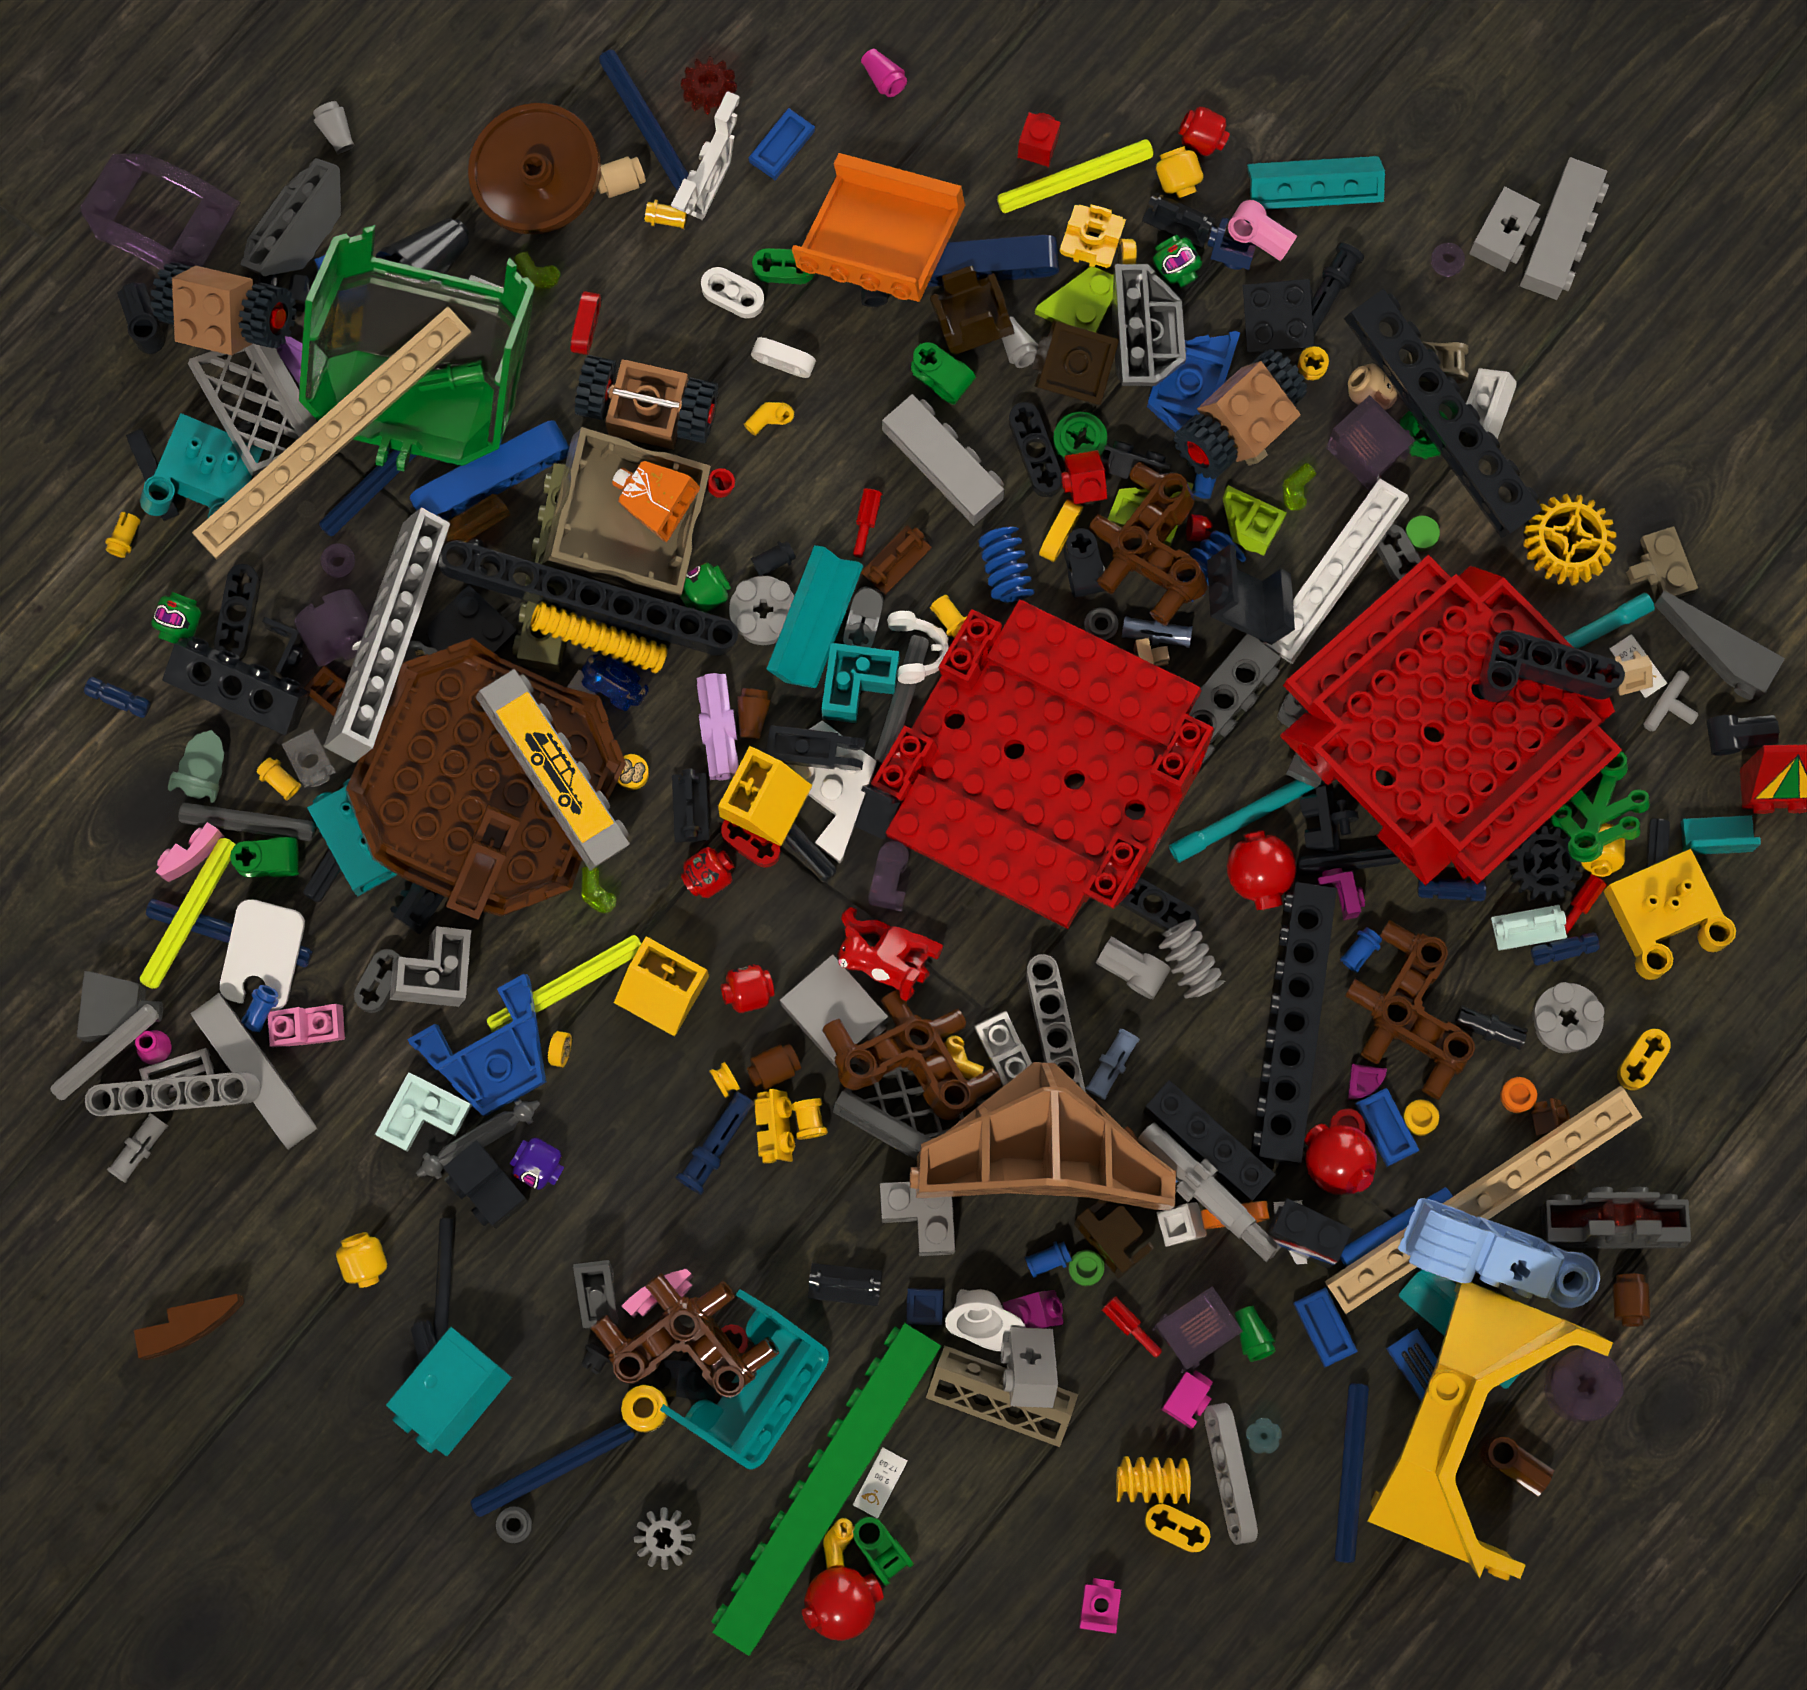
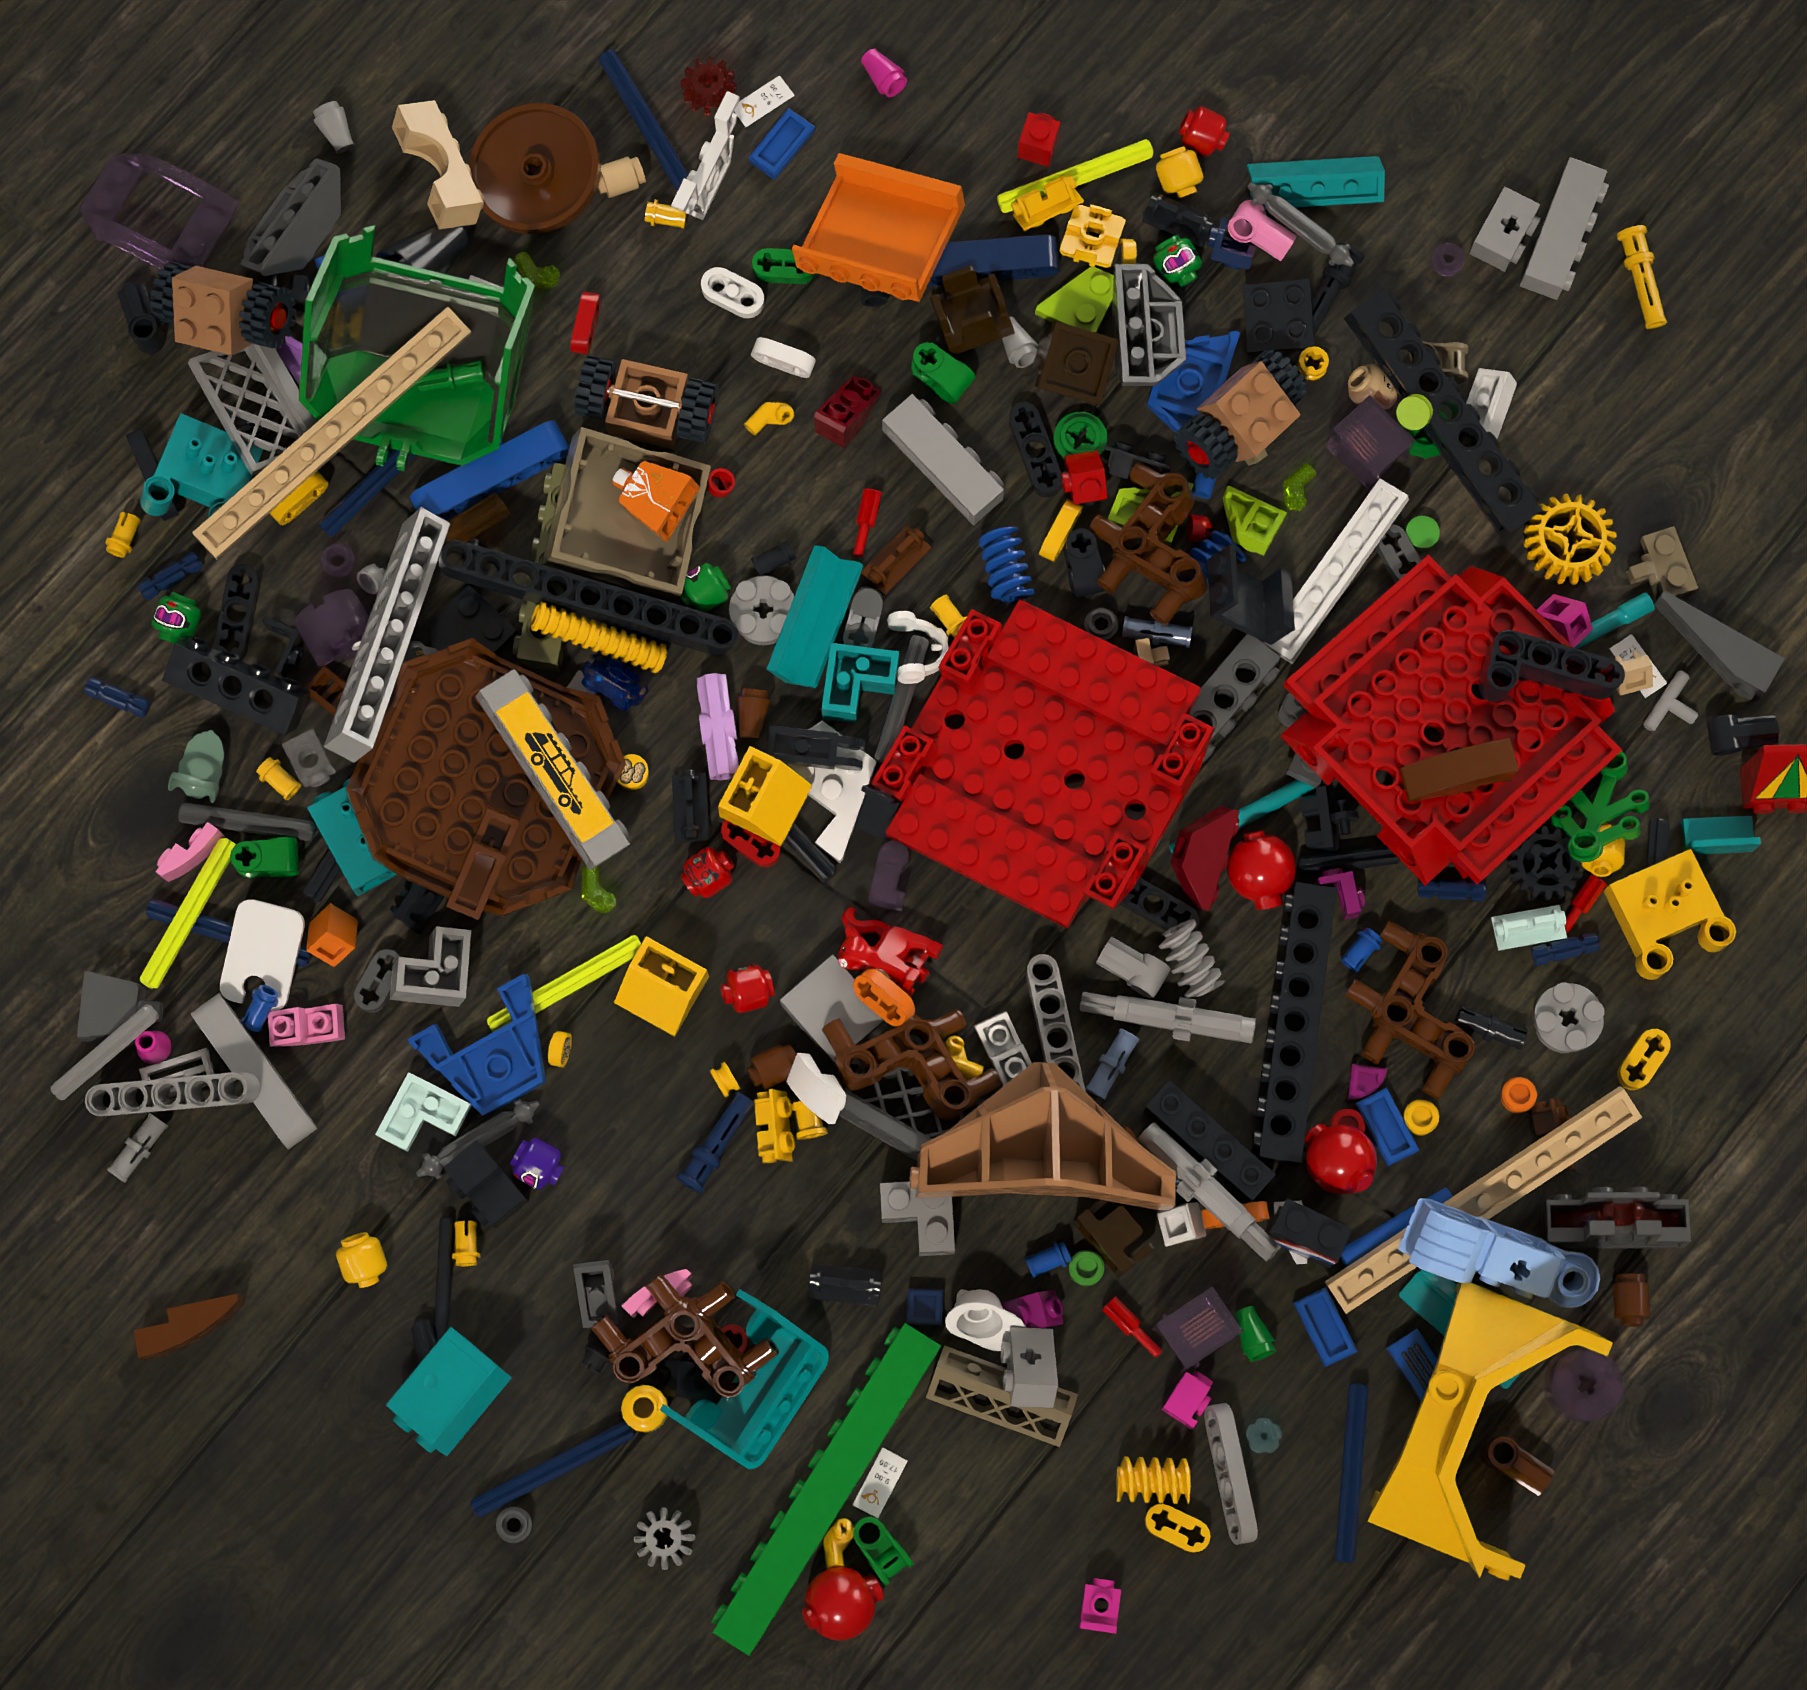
(170, 575): none -> dark blue axle
(300, 499): none -> yellow beam
(332, 935): none -> orange panel
(371, 578): none -> light grey hinge
(425, 133): none -> tan arch
(465, 1246): none -> yellow pin
(763, 101): none -> white sticker
(816, 1090): none -> white slope
(846, 411): none -> dark red slope
(884, 997): none -> orange beam
(1033, 211): none -> yellow hinge
(1181, 1018): none -> light grey piece
(1203, 854): none -> dark red slope
(1300, 224): none -> dark grey wheel
(1414, 412): none -> lime tile
(1460, 770): none -> reddish brown slope
(1567, 617): none -> dark pink brick
(1639, 260): none -> yellow pin

